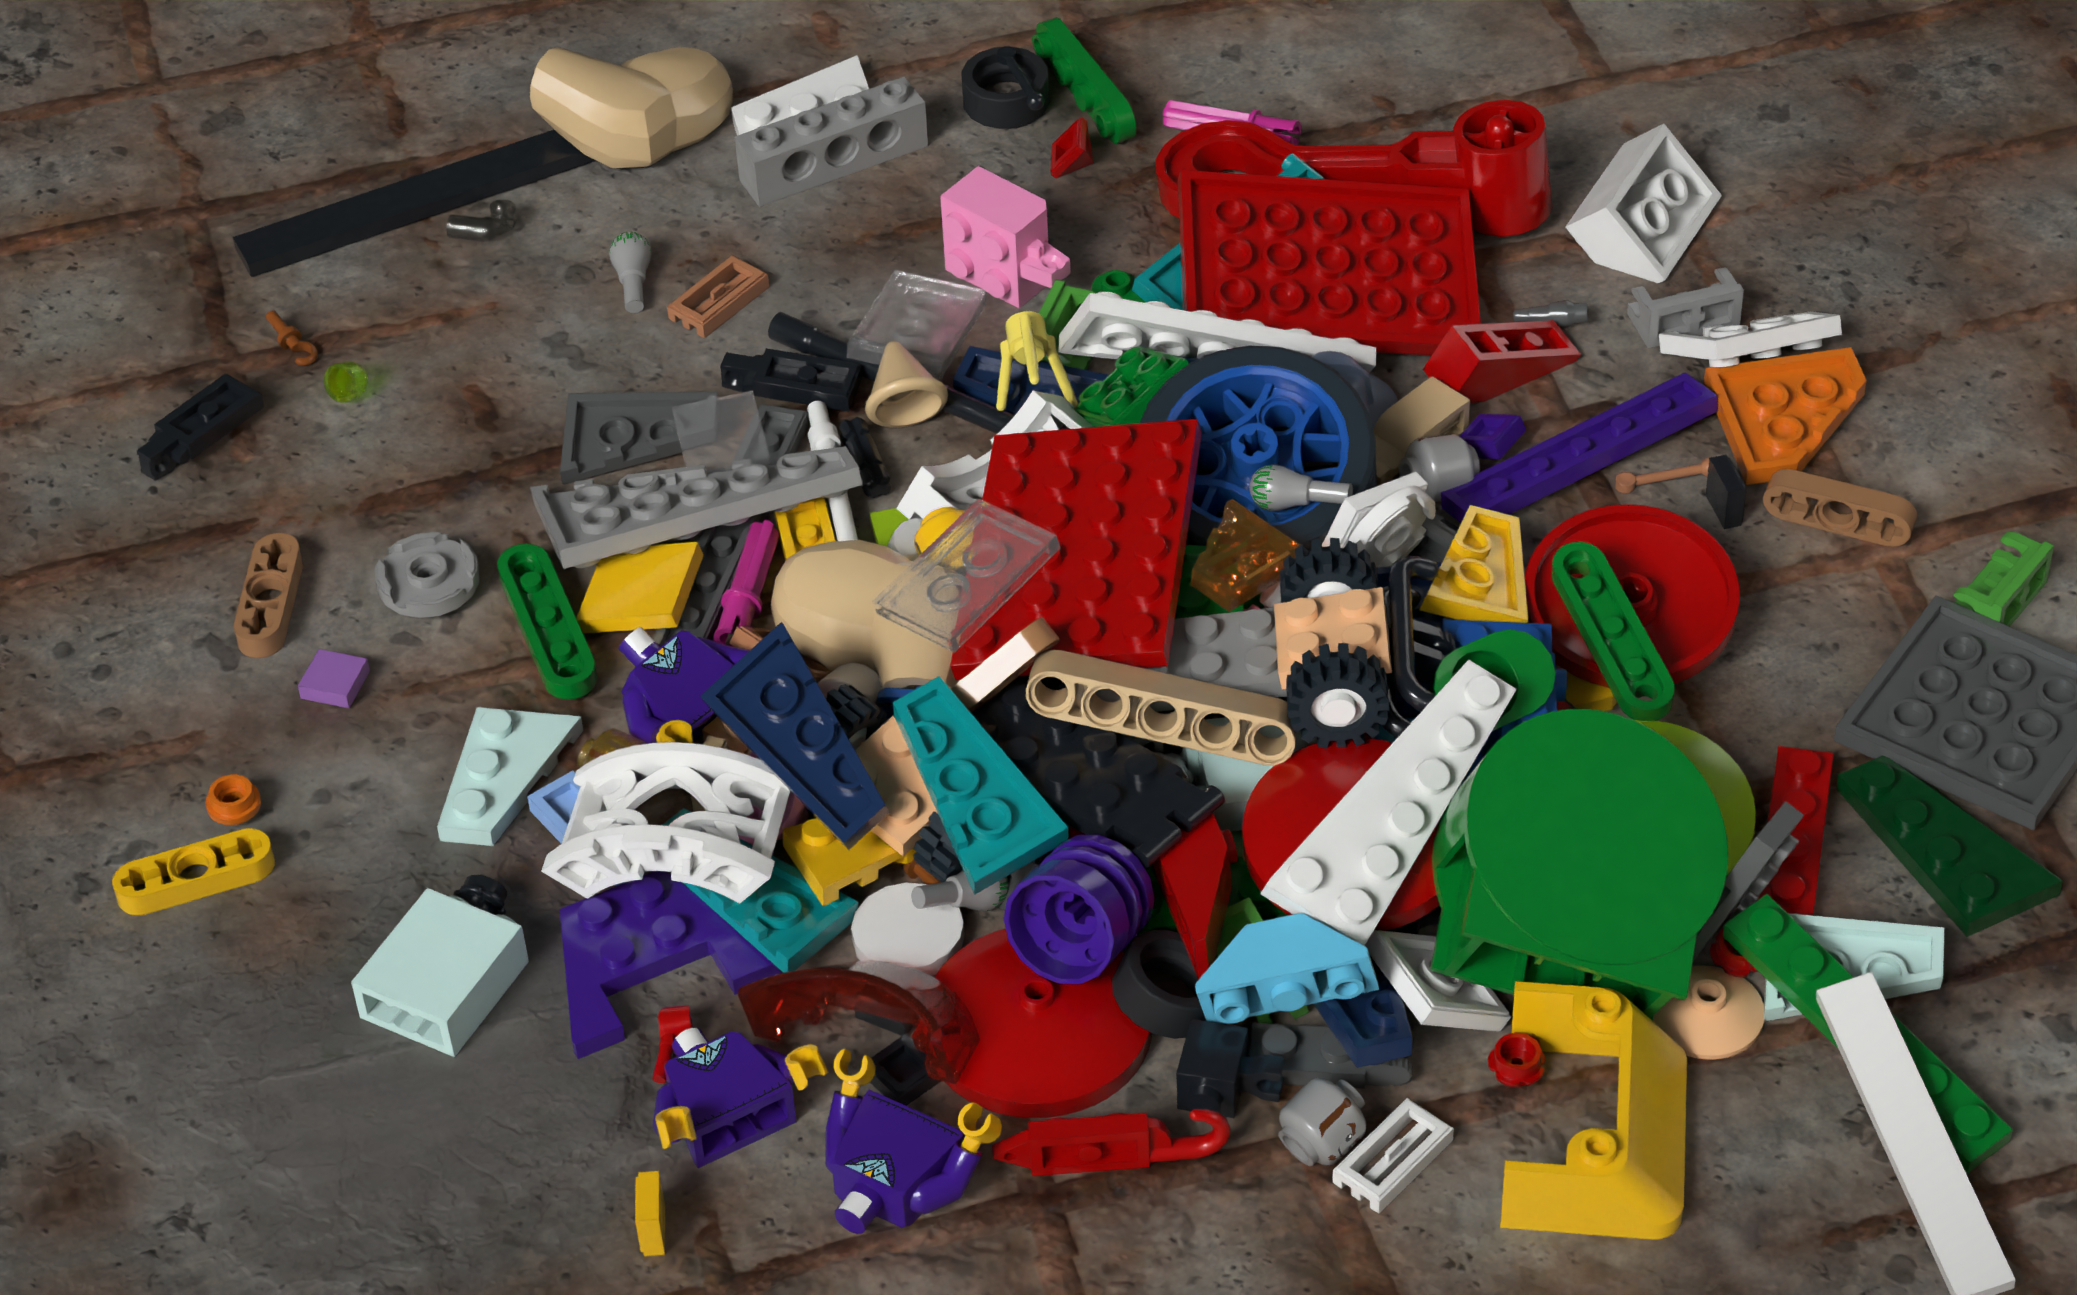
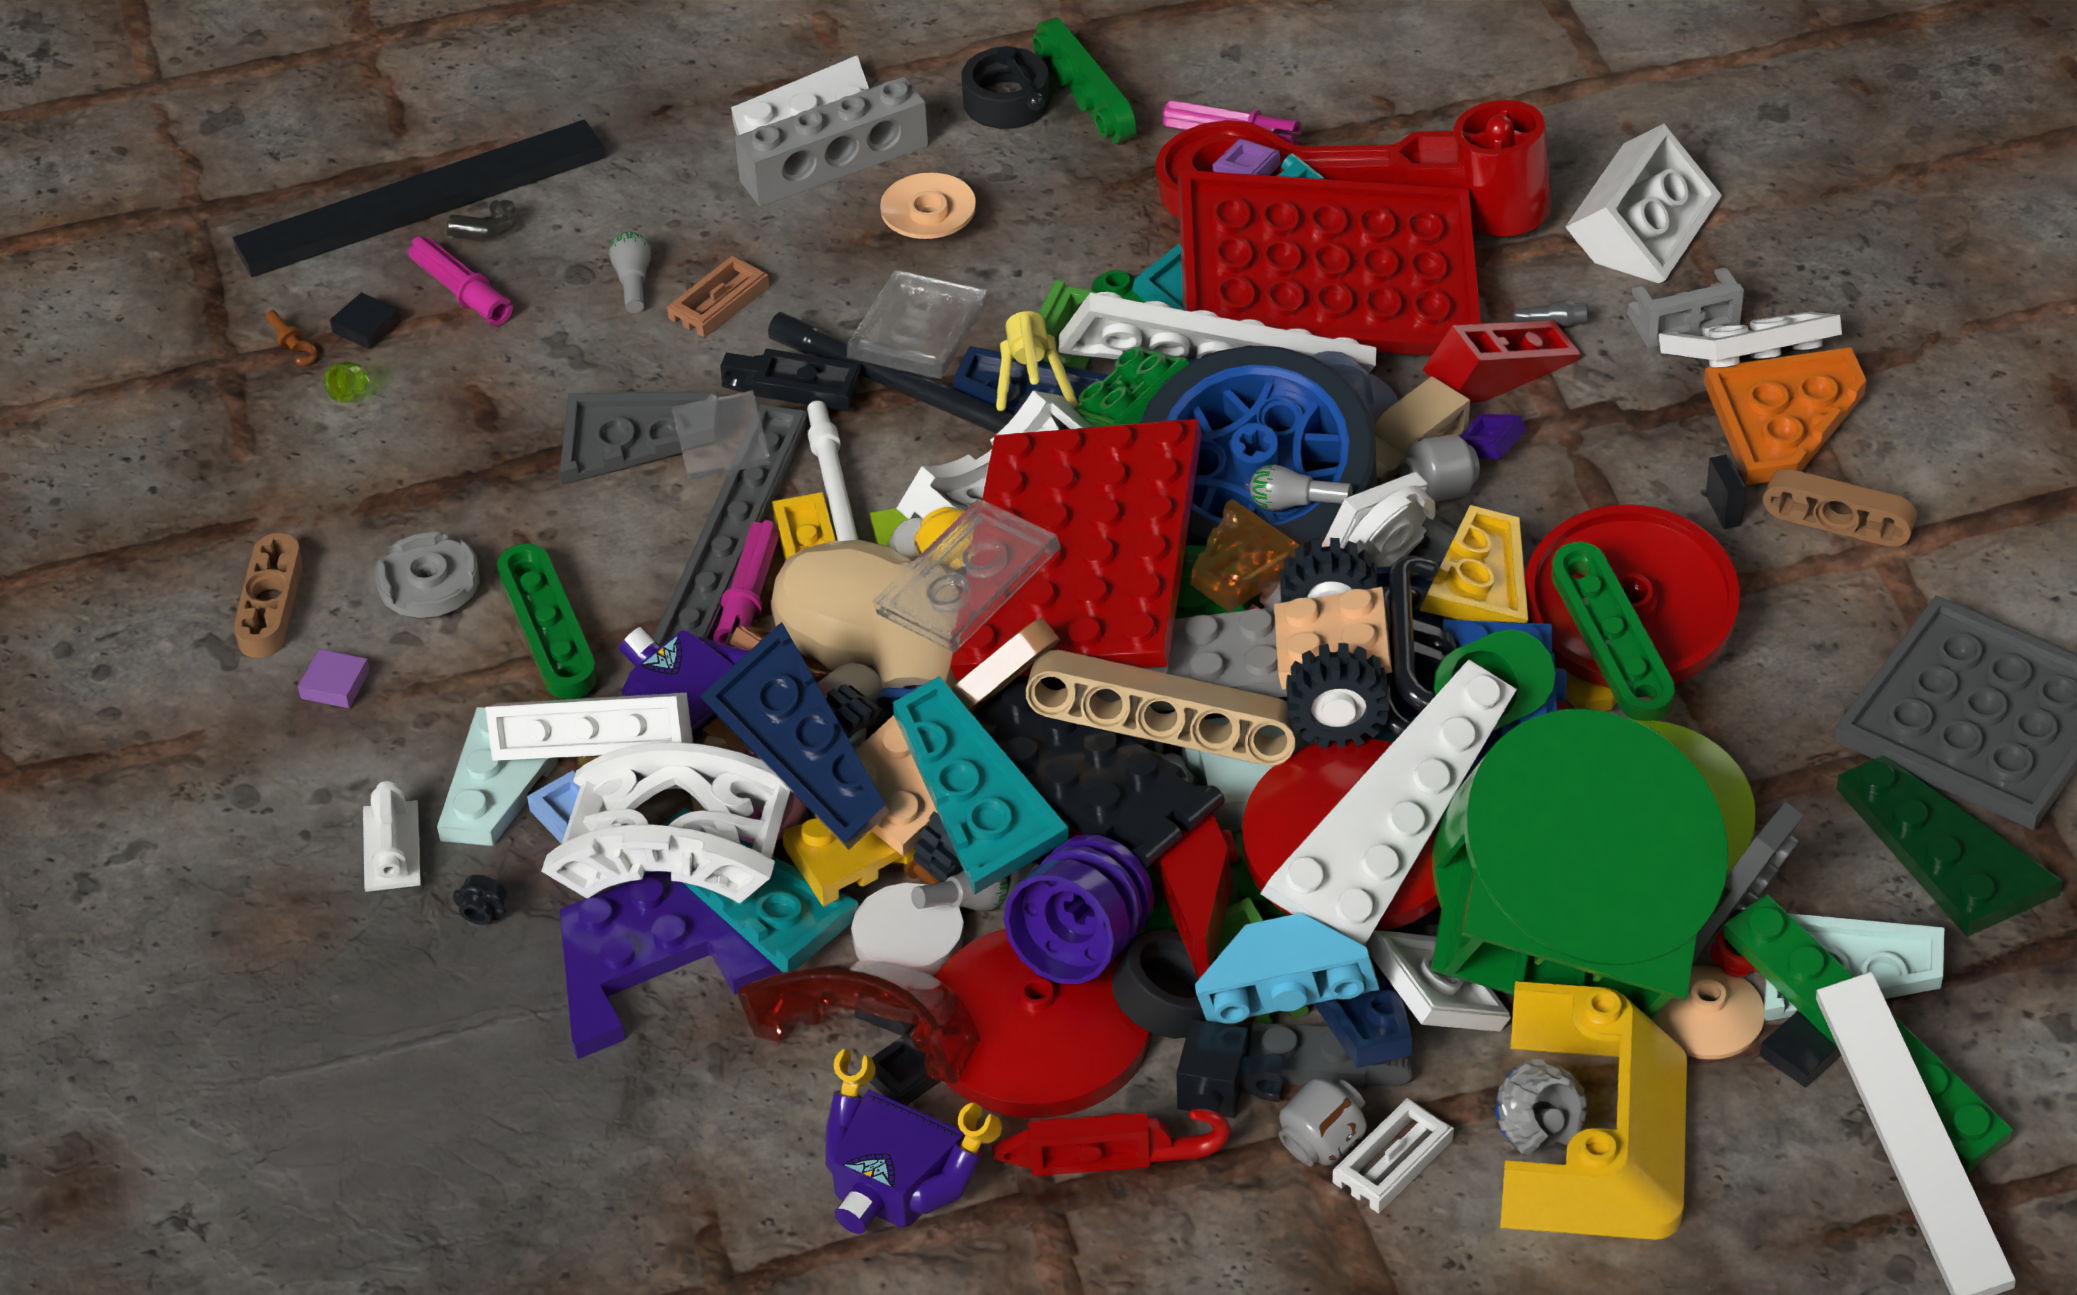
(180, 890): yellow beam -> none
(198, 425): black hinge -> none
(232, 800): orange plate -> none
(365, 320): none -> black tile
(391, 840): none -> white hinge
(440, 971): light aqua brick -> none
(470, 288): none -> dark pink axle
(585, 725): none -> white plate
(632, 109): tan piece -> none
(640, 589): yellow tile -> none
(650, 1213): yellow tile -> none
(671, 1023): red hand -> none
(682, 502): light grey wing -> none
(728, 1092): dark purple torso -> none
(866, 455): black axle -> none
(903, 390): tan hat -> none
(928, 205): none -> light nougat dish
(999, 238): bright pink hinge -> none
(1071, 150): red slope -> none
(1248, 158): none -> medium lavender tile
(1517, 1049): red plate -> none
(1540, 1106): none -> light grey piece
(1584, 448): dark purple plate -> none
(1626, 482): nougat hinge -> none
(1799, 1049): none -> black tile
(1804, 783): red plate -> none
(2008, 581): bright green hinge -> none

